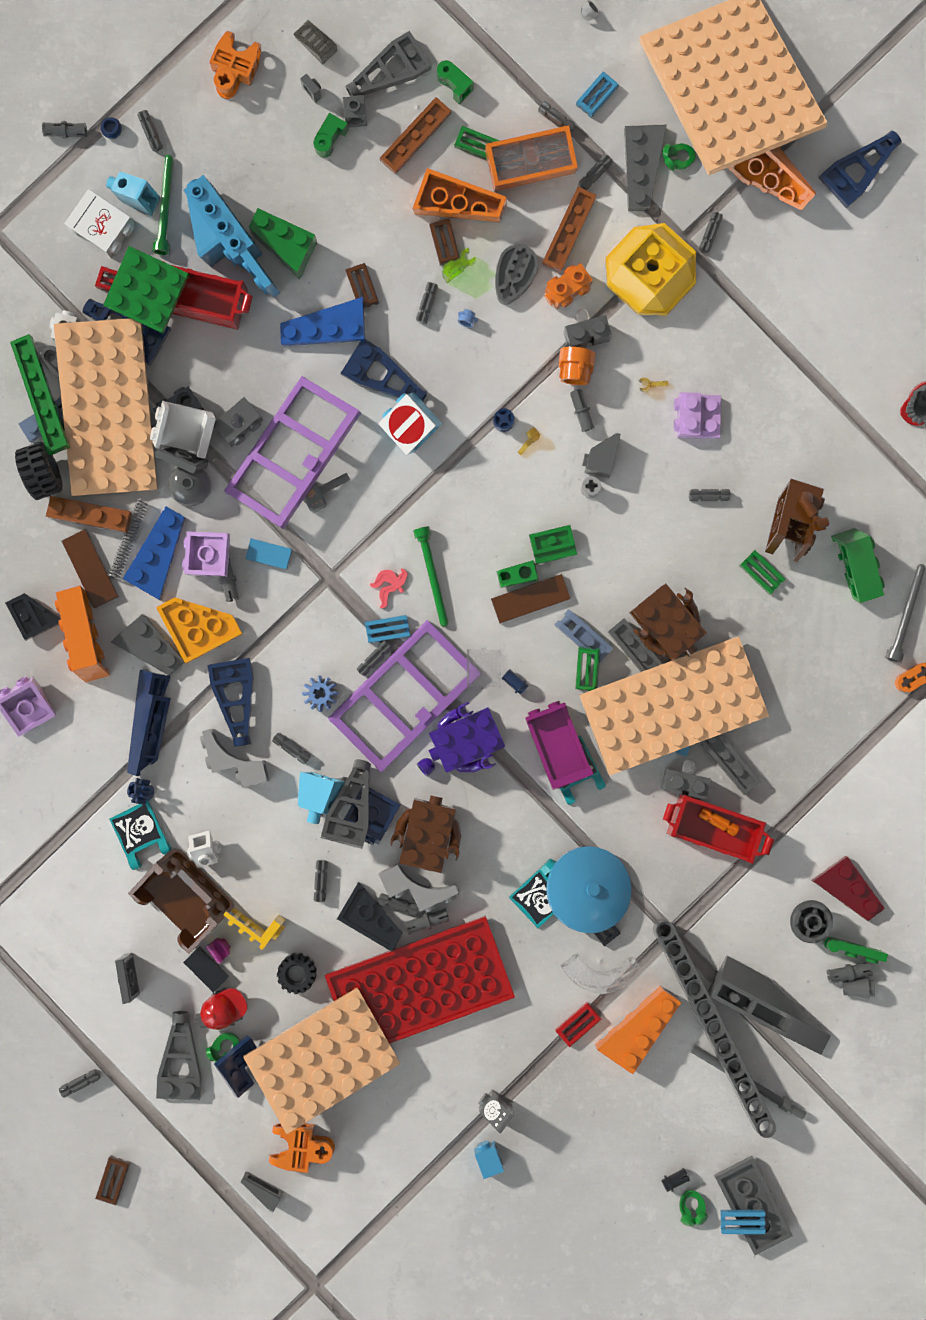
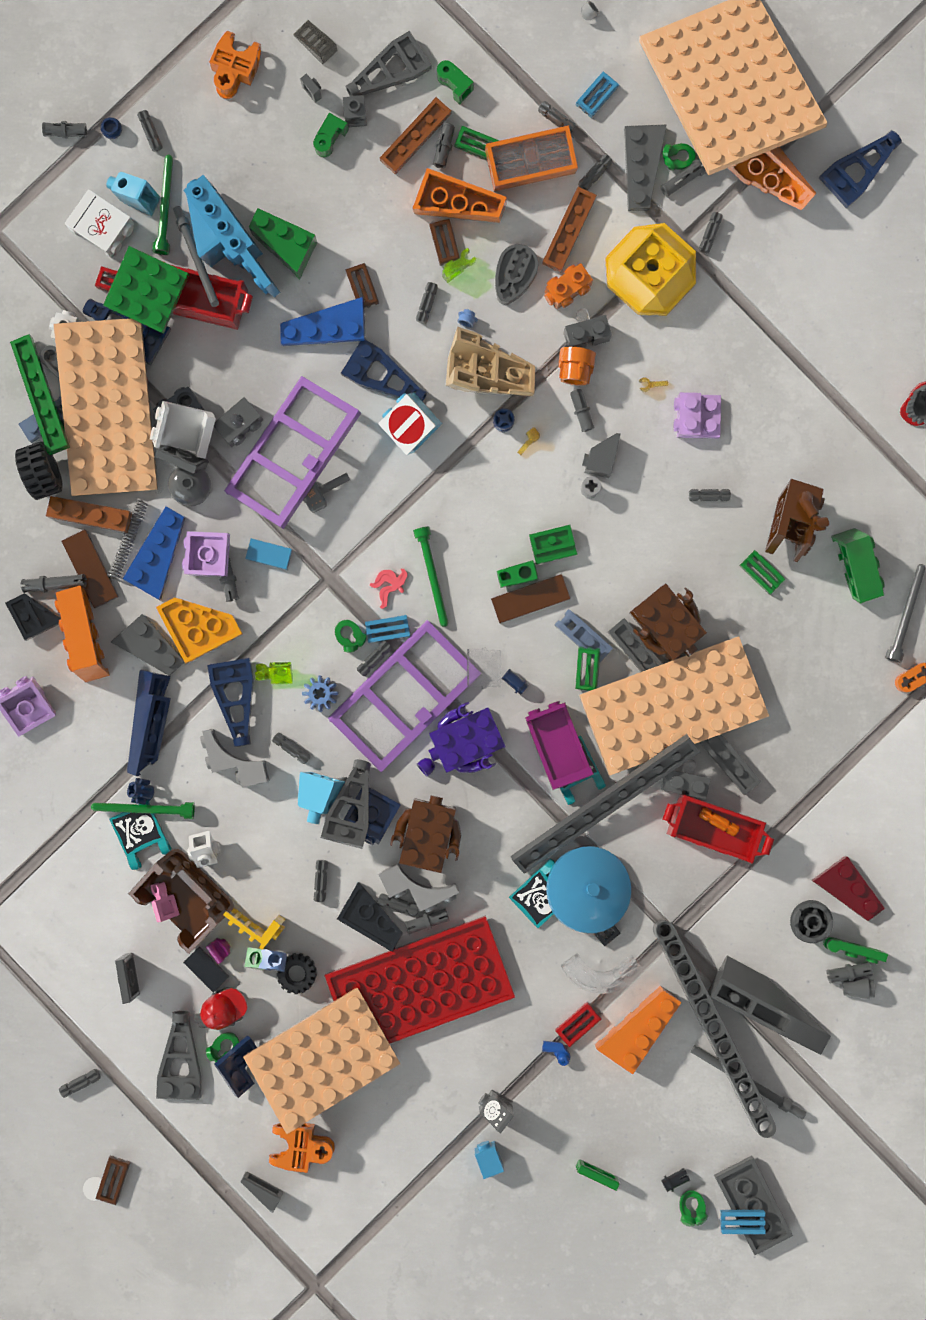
(52, 583): none -> dark grey pin
(91, 1188): none -> white sticker
(165, 905): none -> bright pink plate
(184, 227): none -> dark grey bar
(184, 810): none -> green piece
(265, 959): none -> medium blue leg
(277, 671): none -> clear neon green plate
(347, 645): none -> green piece
(443, 145): none -> dark grey pin
(486, 369): none -> tan wedge
(559, 1051): none -> blue arm
(597, 1174): none -> green tile
(605, 804): none -> dark grey plate
(670, 187): none -> dark grey pin

